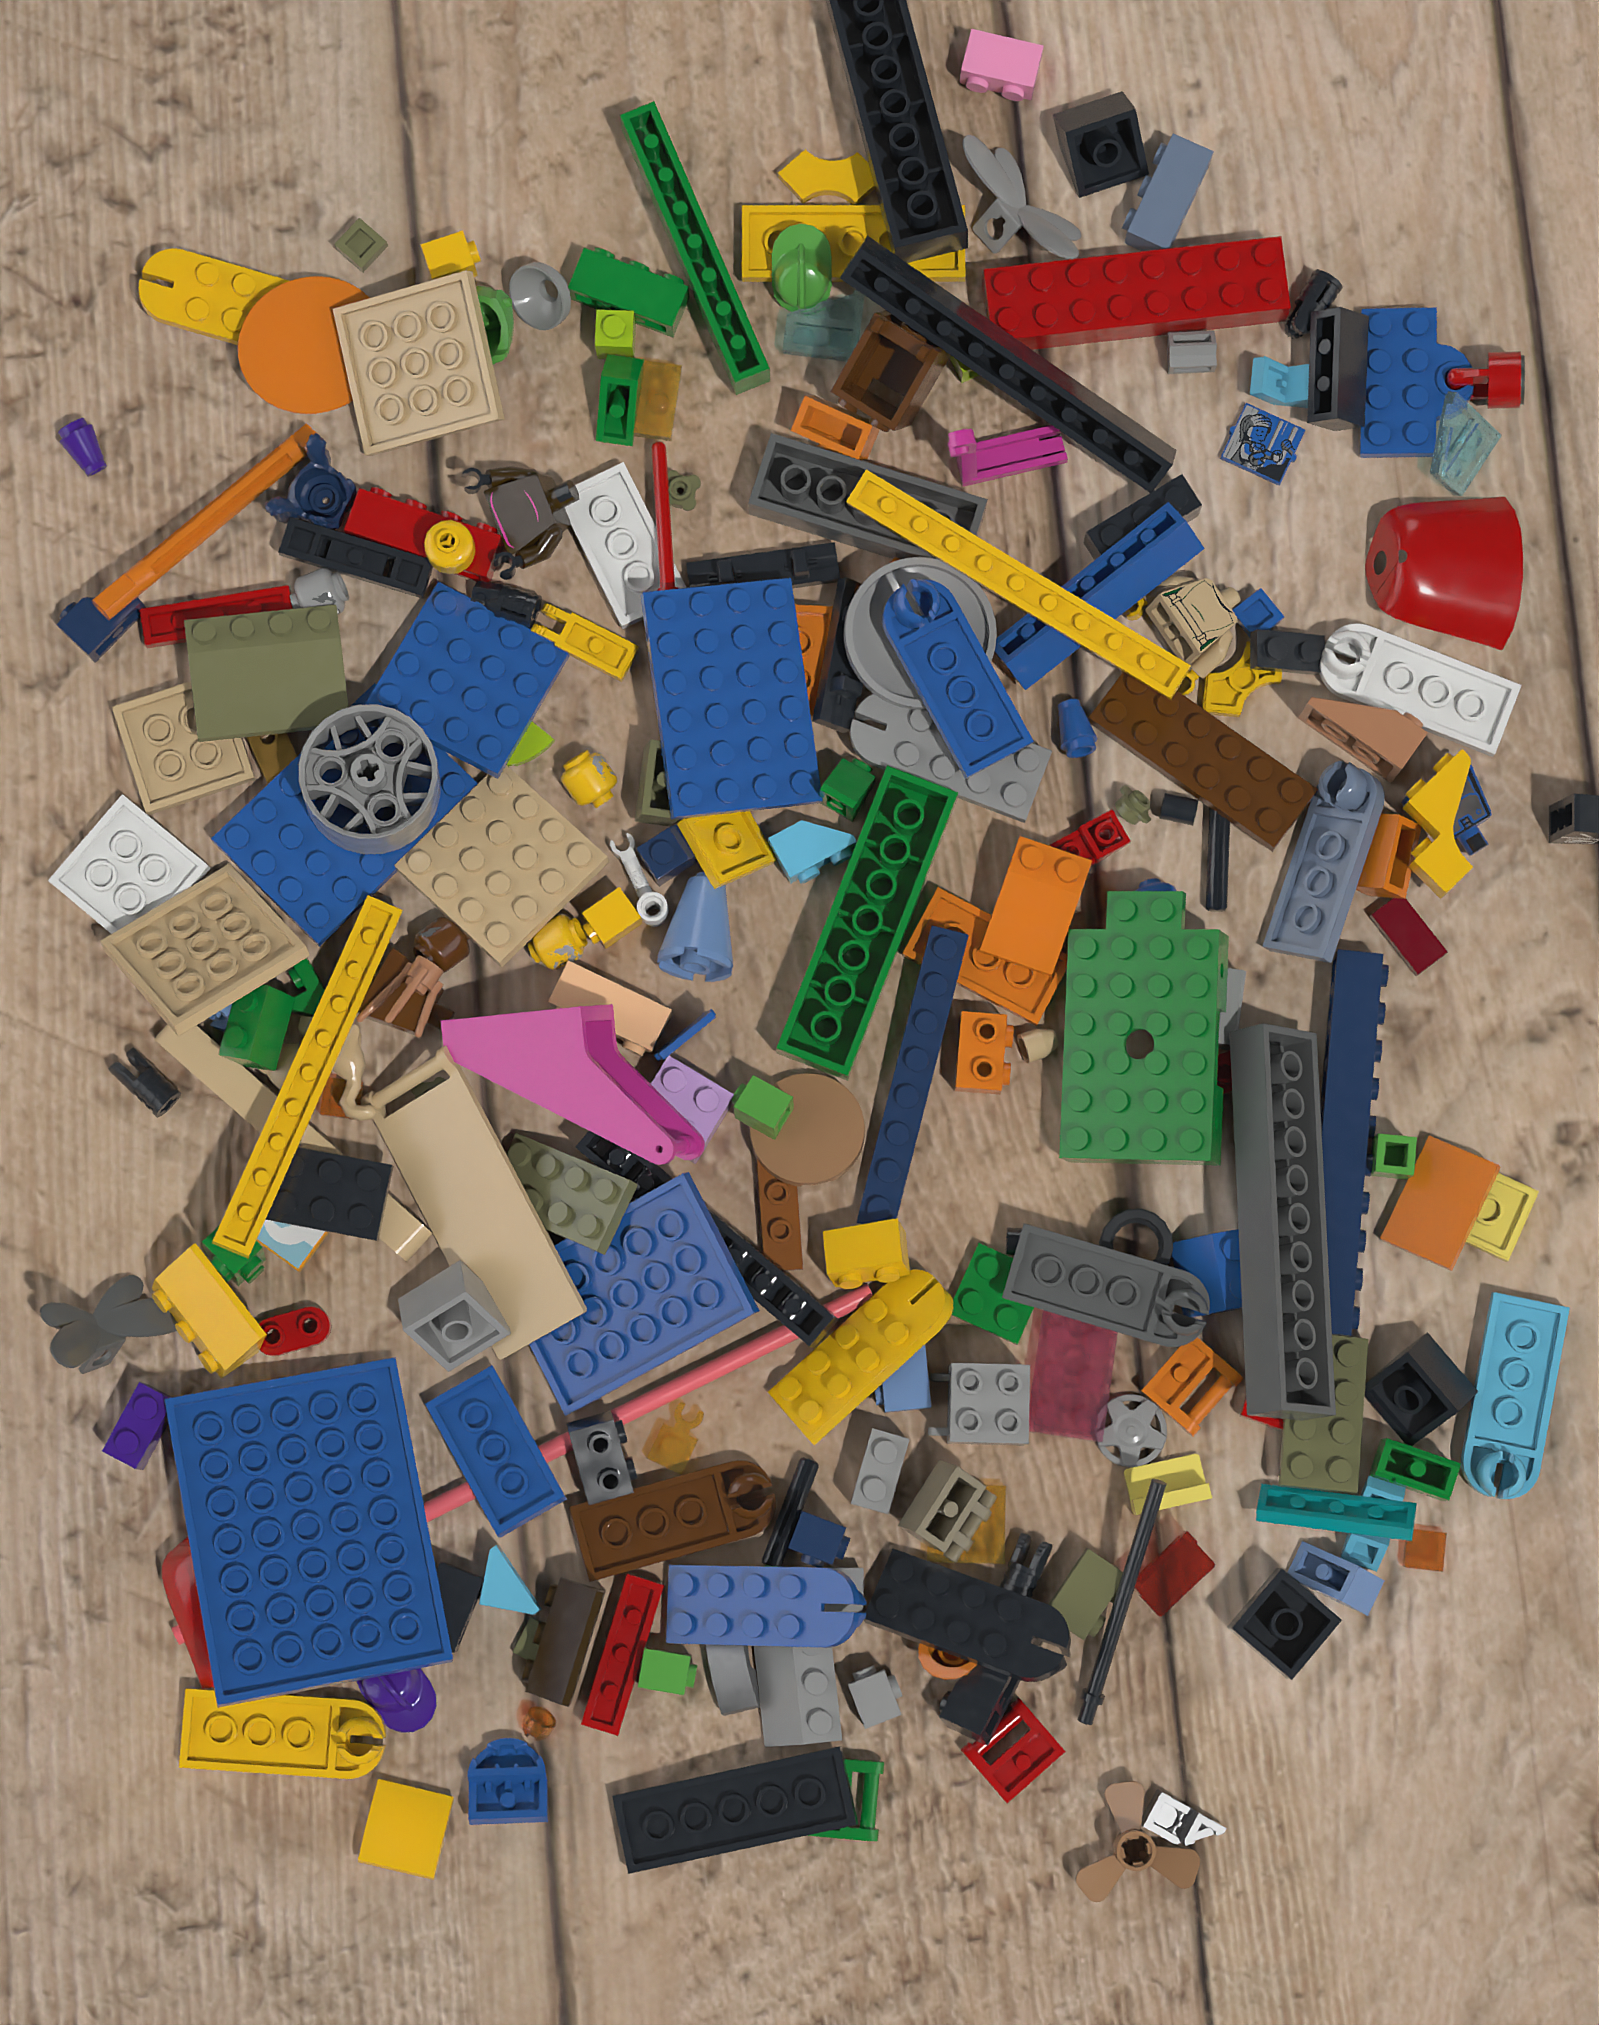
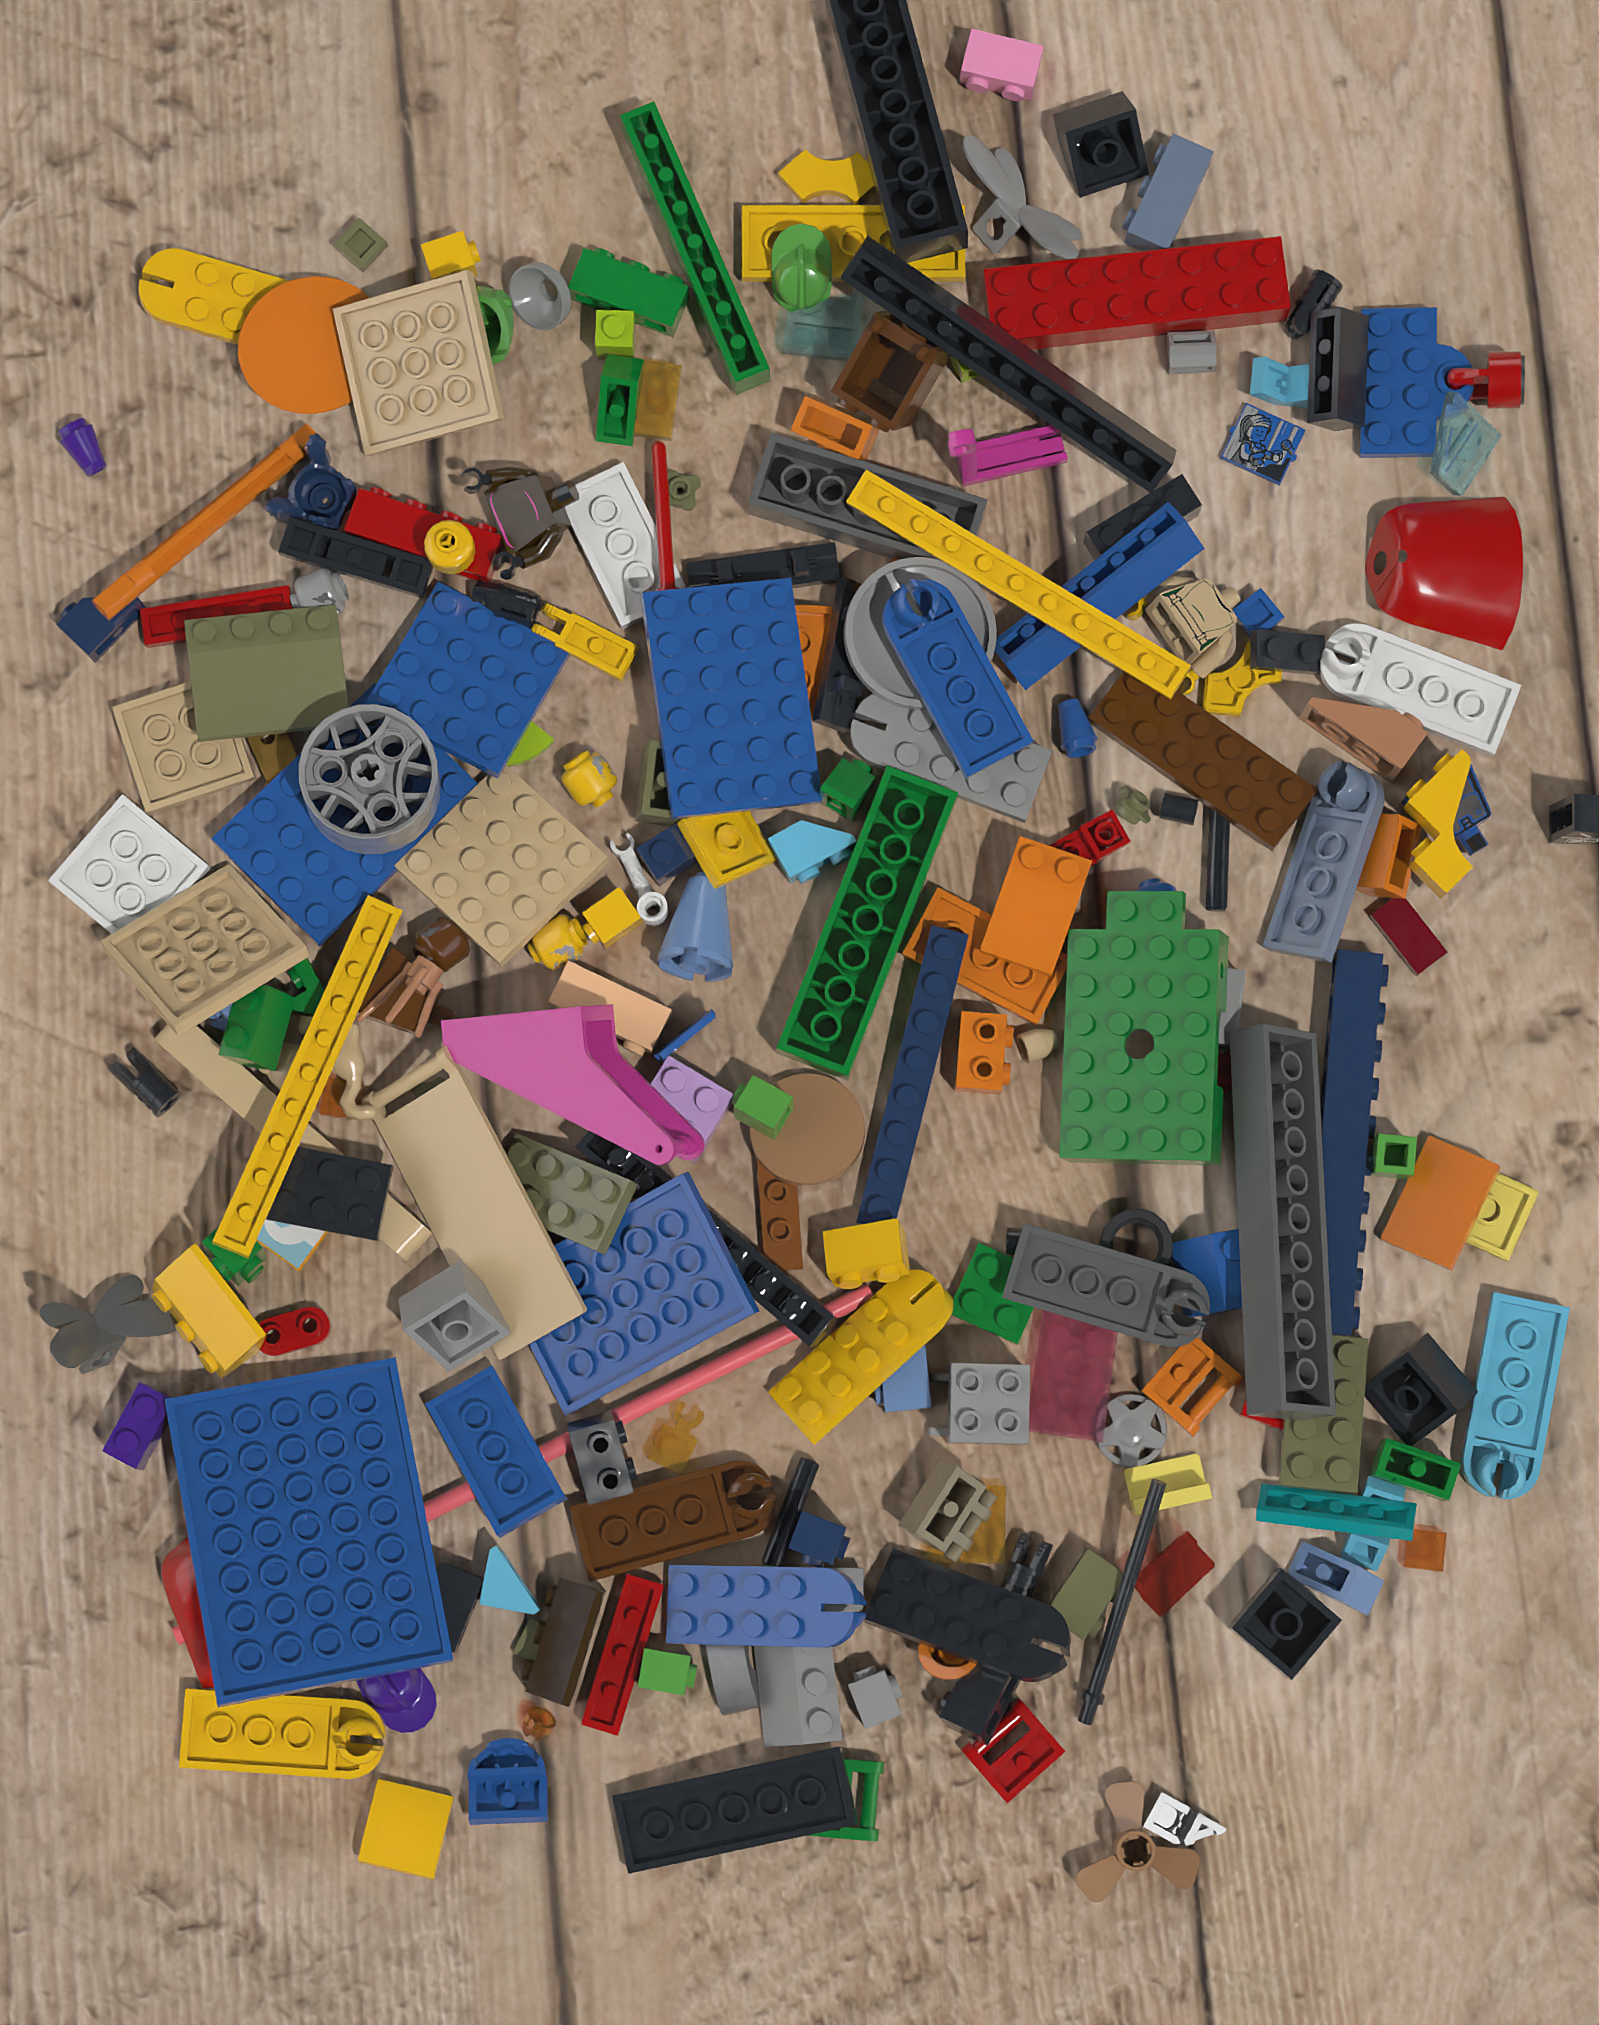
(880, 1471): light grey brick -> none

